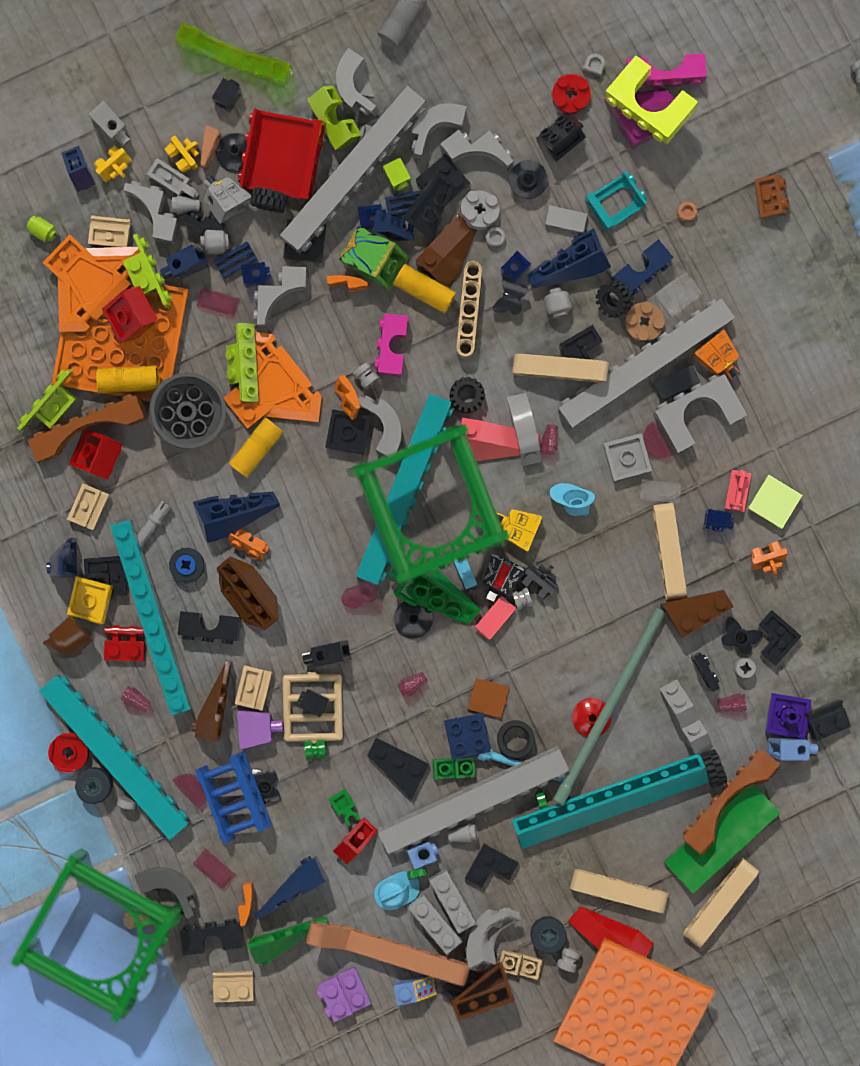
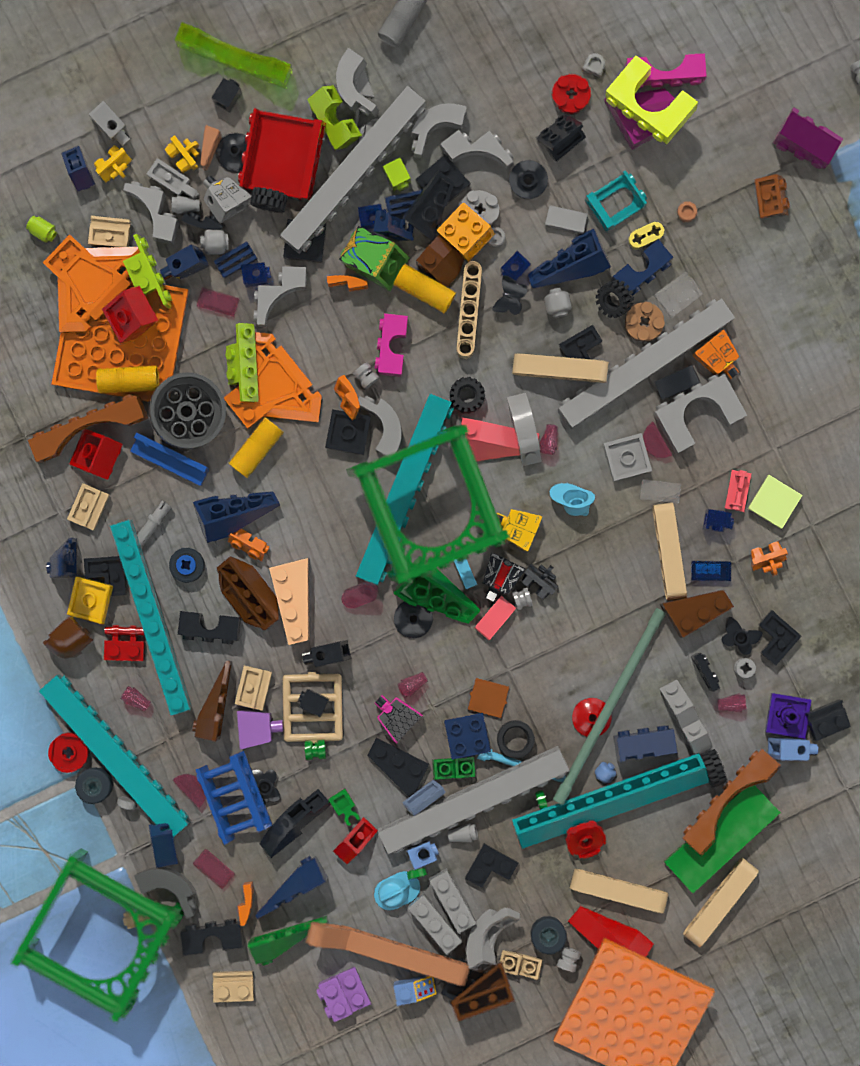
(52, 405): lime bracket -> none
(163, 845): none -> dark blue hinge
(169, 459): none -> blue fence
(291, 822): none -> black slope
(292, 594): none -> light nougat wedge
(397, 717): none -> torso
(423, 797): none -> sand blue tile
(466, 231): none -> light orange bracket
(590, 831): none -> red plate
(605, 772): none -> medium blue piece
(643, 231): none -> light yellow beam
(645, 743): none -> dark blue wedge
(710, 570): none -> clear blue tile
(807, 140): none -> magenta wedge

